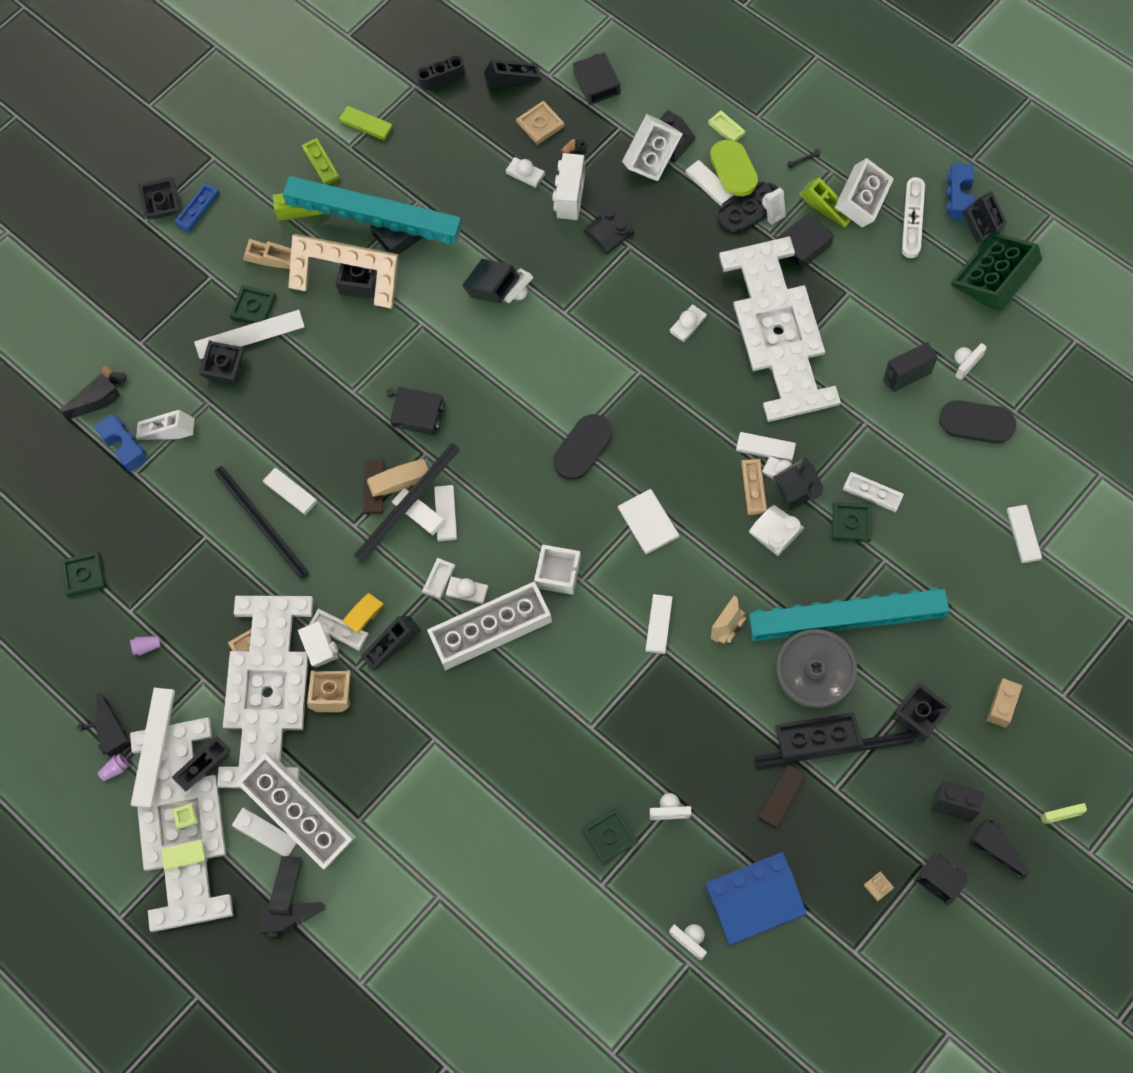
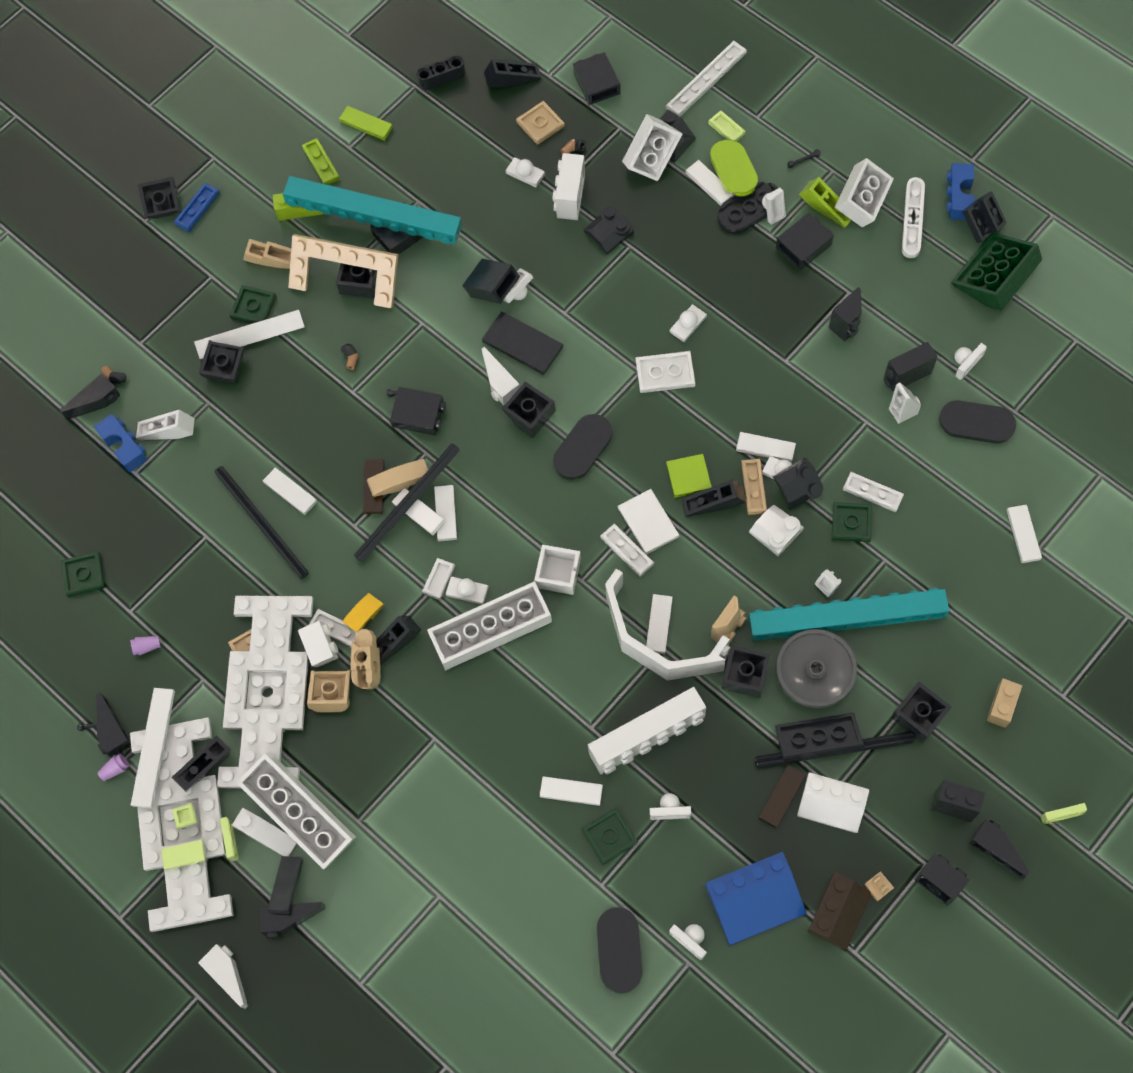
(224, 971): none -> white slope
(229, 839): none -> yellowish green tile
(352, 355): none -> arm
(365, 673): none -> tan piece
(501, 382): none -> white slope
(522, 343): none -> black tile
(529, 409): none -> black slope
(571, 791): none -> white tile
(619, 950): none -> black tile
(627, 550): none -> white tile
(647, 730): none -> white brick
(665, 372): none -> white tile
(667, 669): none -> white panel
(688, 475): none -> lime tile
(706, 79): none -> white tile
(715, 499): none -> black slope
(745, 671): none -> black slope
(771, 308): white piece -> none
(827, 582): none -> white tile
(833, 802): none -> white slope
(839, 911): none -> dark brown slope
(847, 316): none -> black slope
(904, 404): none -> white slope

